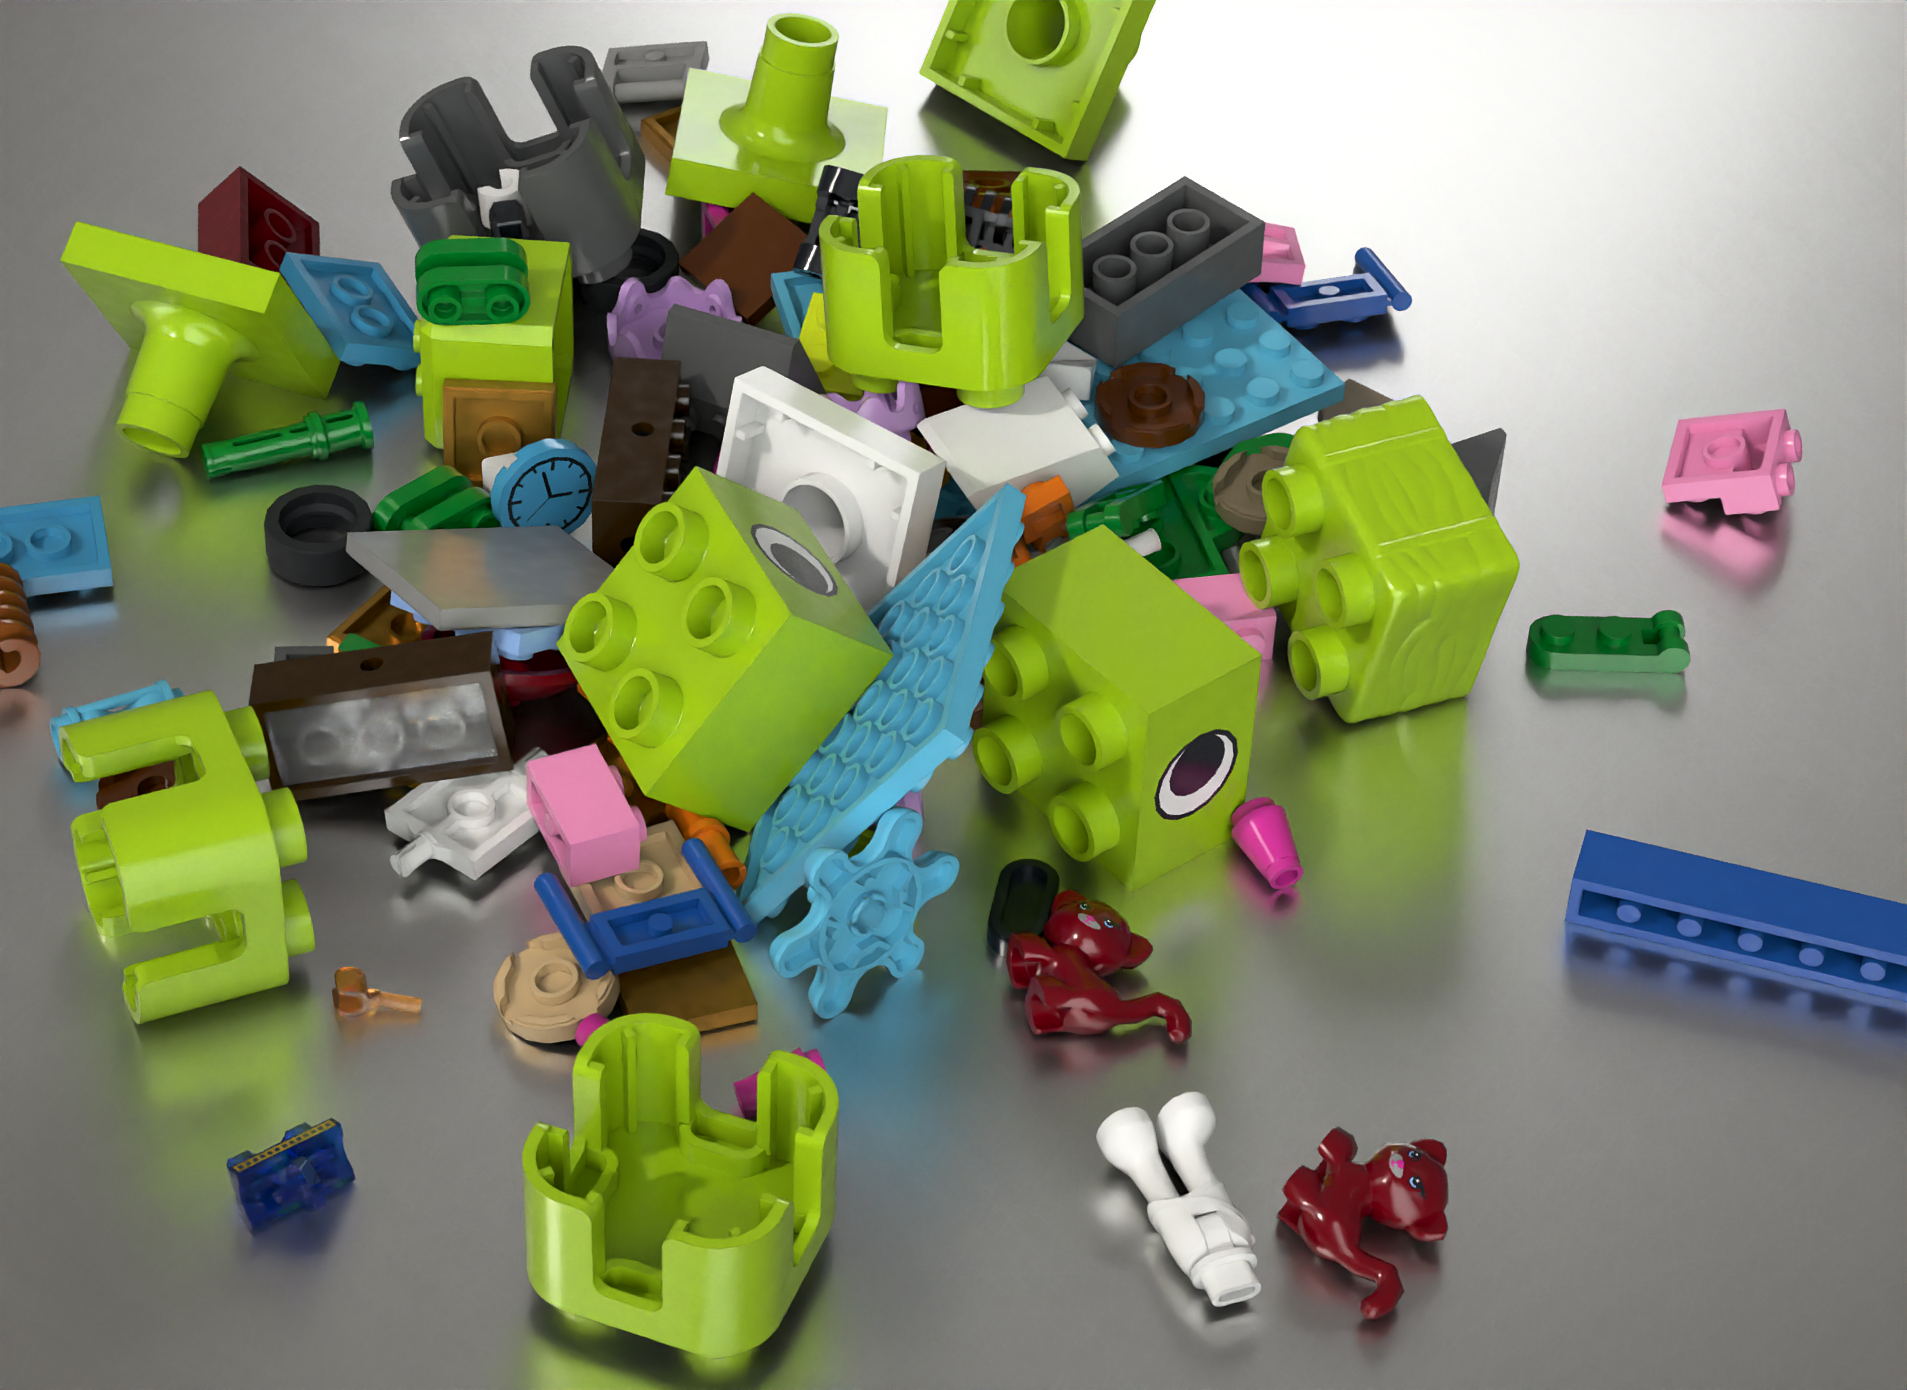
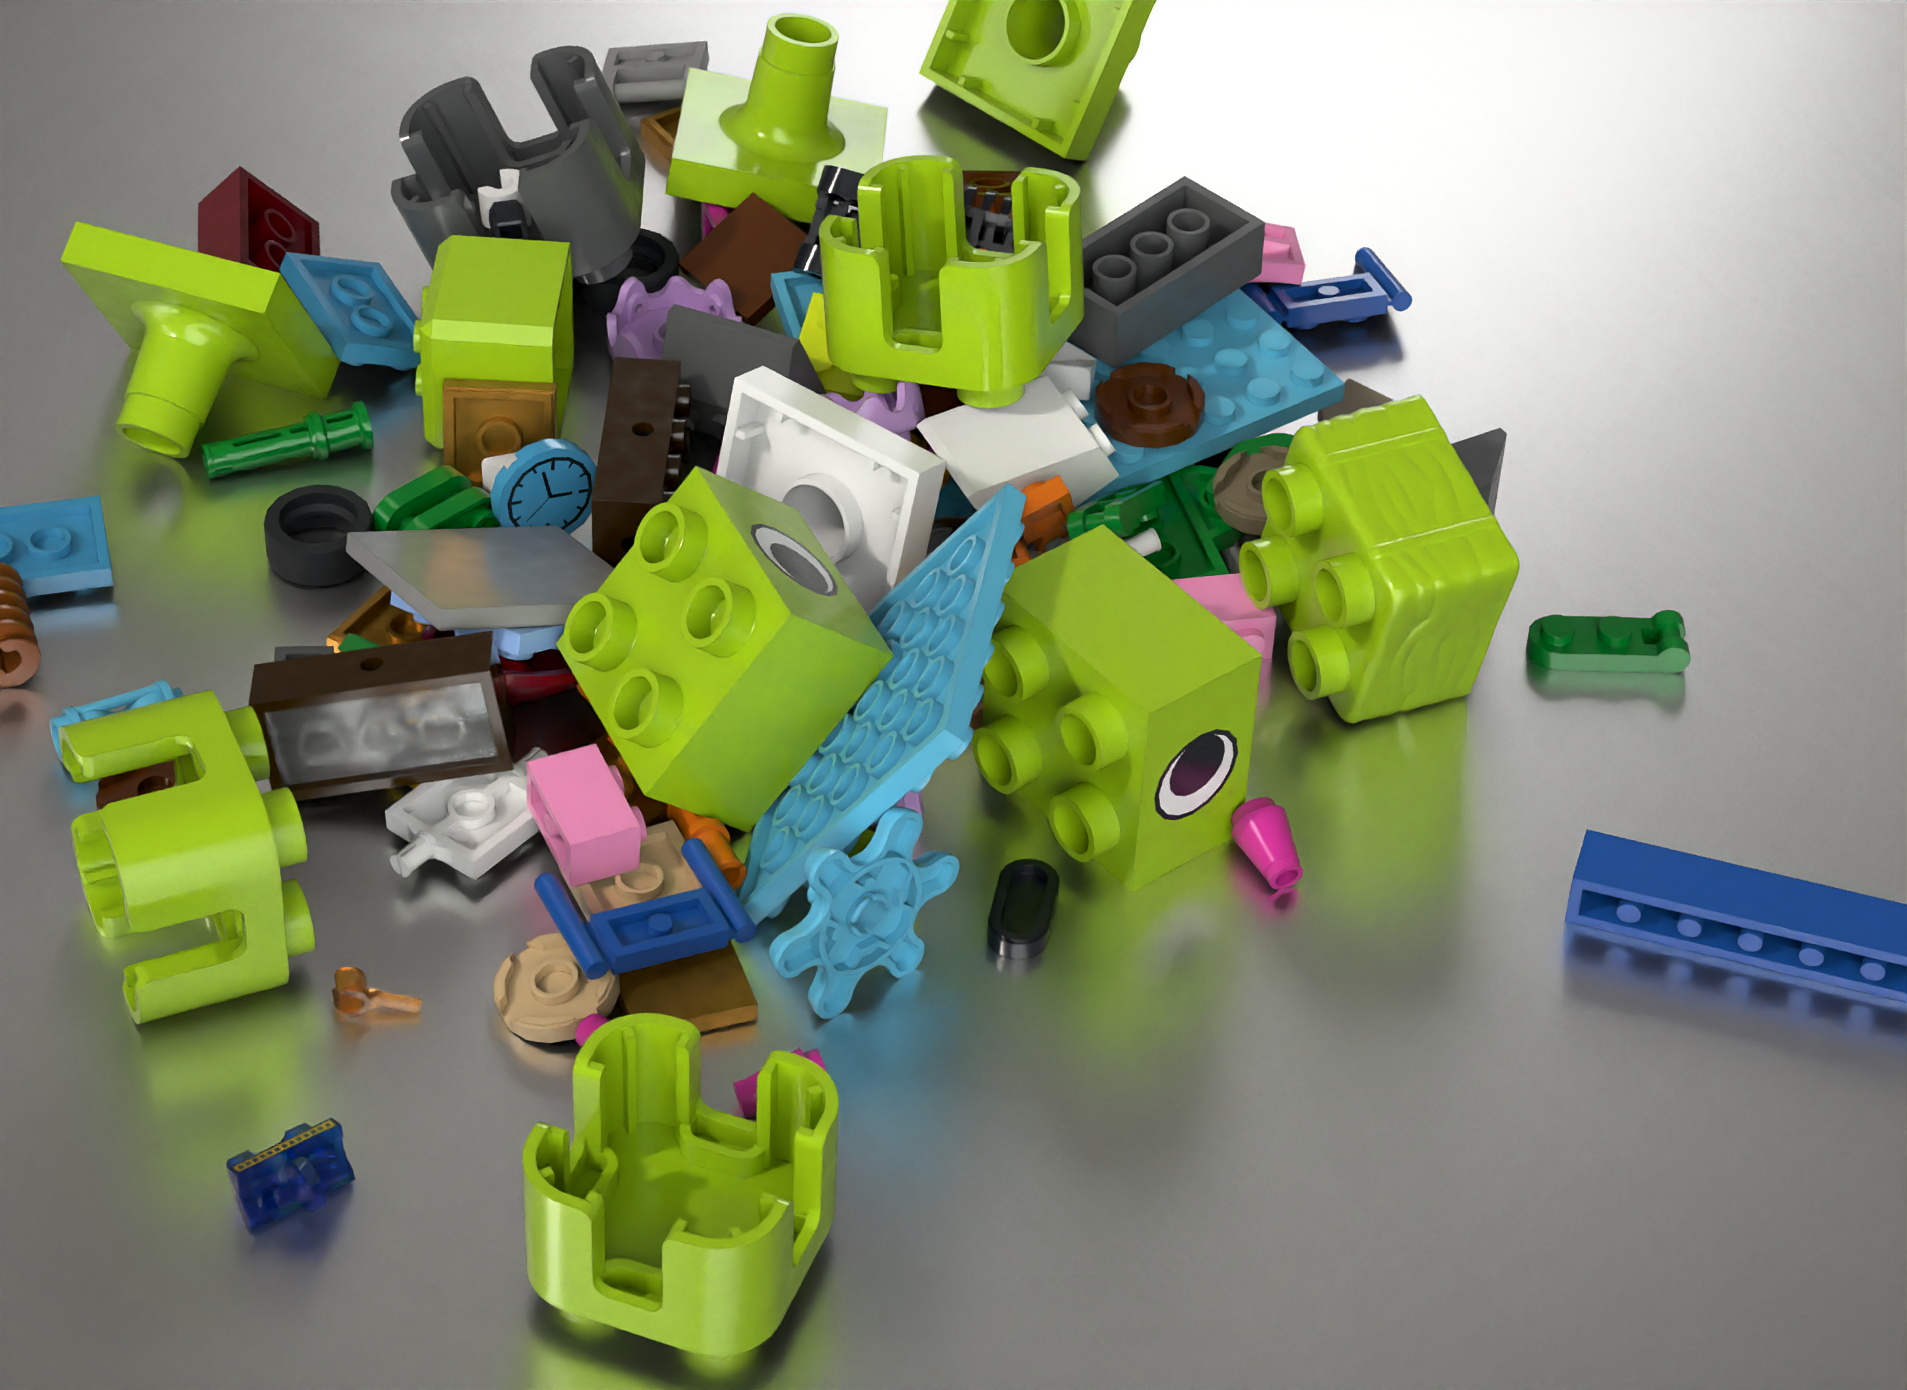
(472, 281): green brick -> none
(1065, 973): dark red animal -> none
(1202, 1228): white piece -> none
(1396, 1187): dark red animal -> none
(1734, 459): bright pink plate -> none

